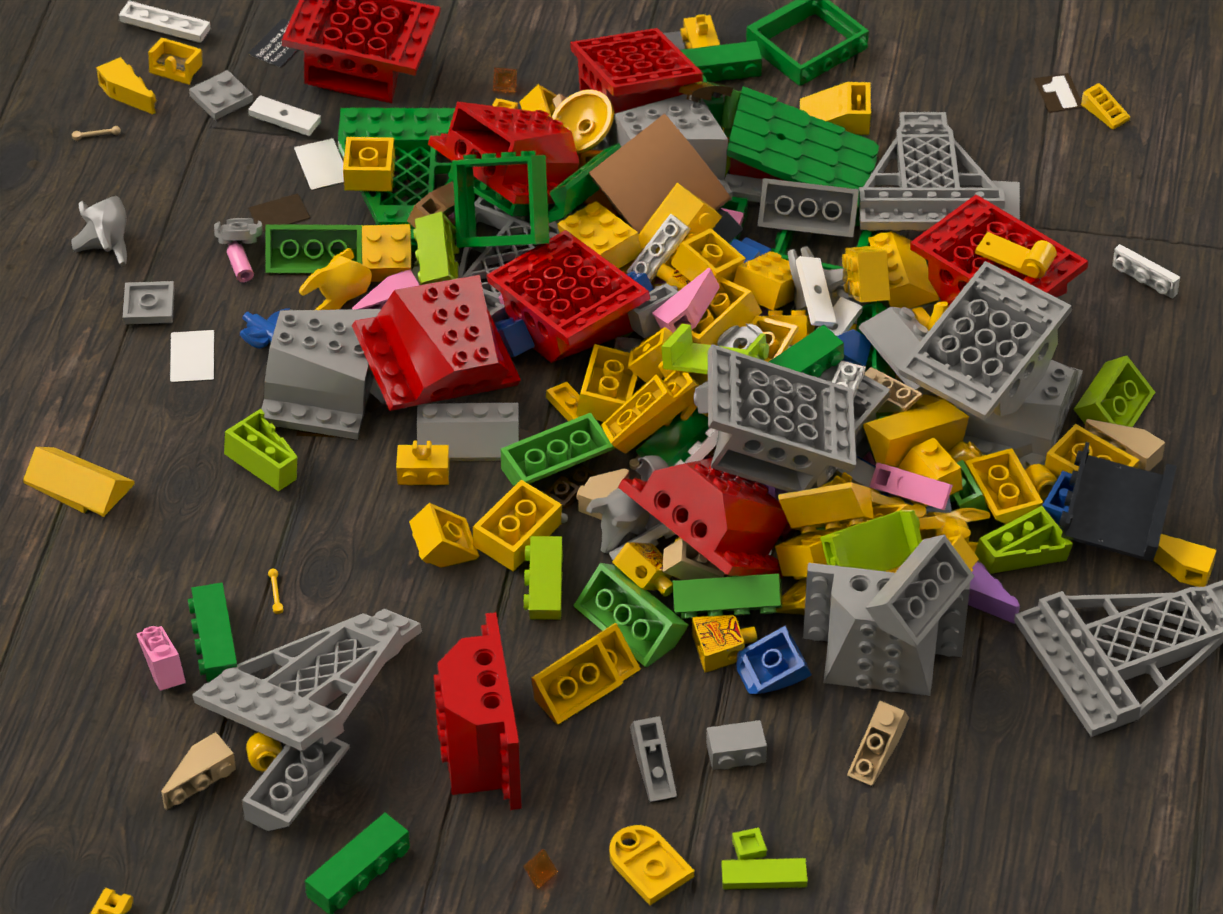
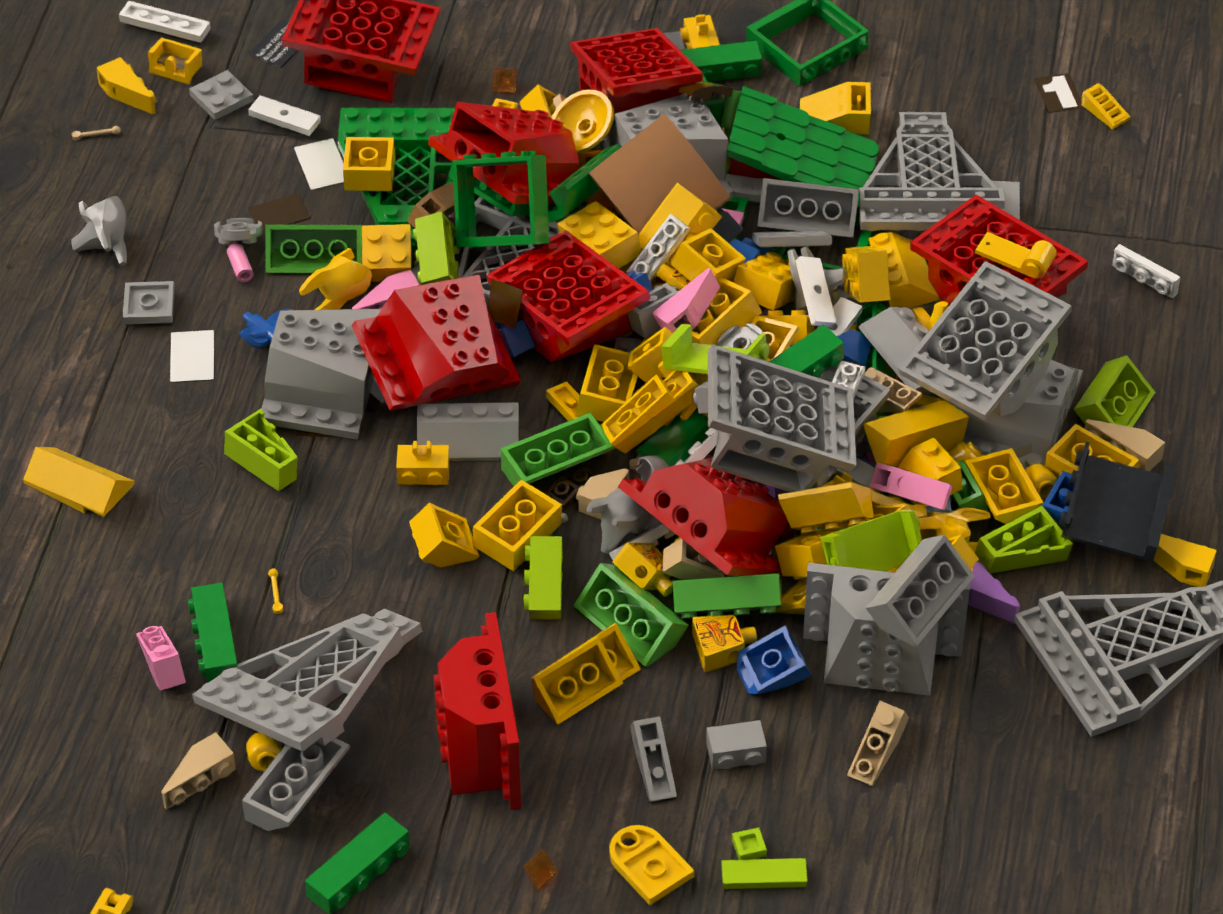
(504, 303): none -> dark brown sticker
(790, 239): none -> light grey tile

